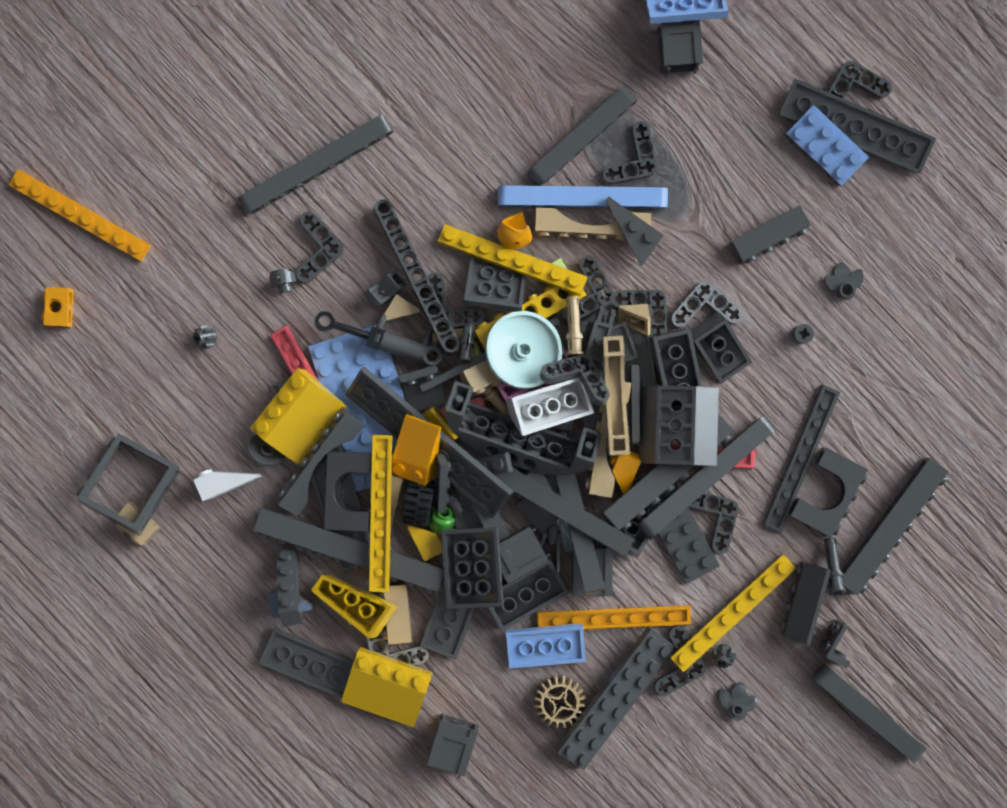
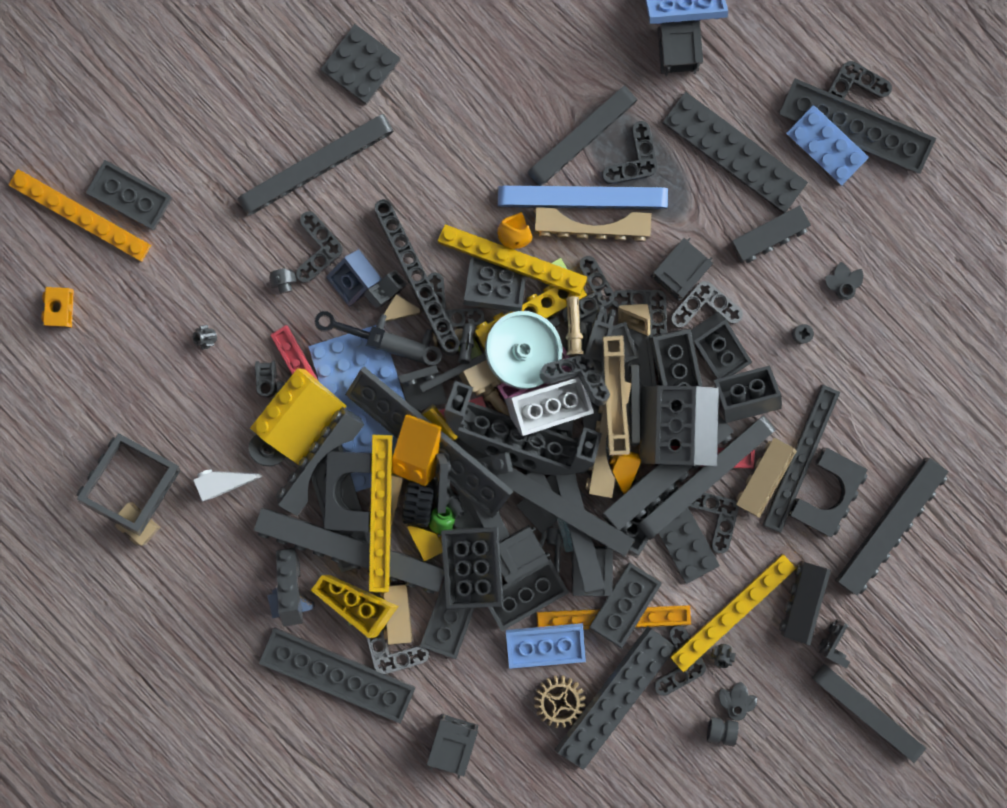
(129, 195): none -> dark grey plate
(266, 376): none -> dark grey piece
(353, 277): none -> sand blue slope
(360, 64): none -> dark grey plate
(386, 687): yellow slope -> none
(626, 605): none -> dark grey tile
(639, 234): dark grey wing -> none
(681, 269): none -> dark grey container
(724, 732): none -> dark grey wheel
(735, 152): none -> dark grey plate
(748, 394): none -> dark grey brick
(766, 477): none -> tan brick
(836, 575): dark grey pin -> none

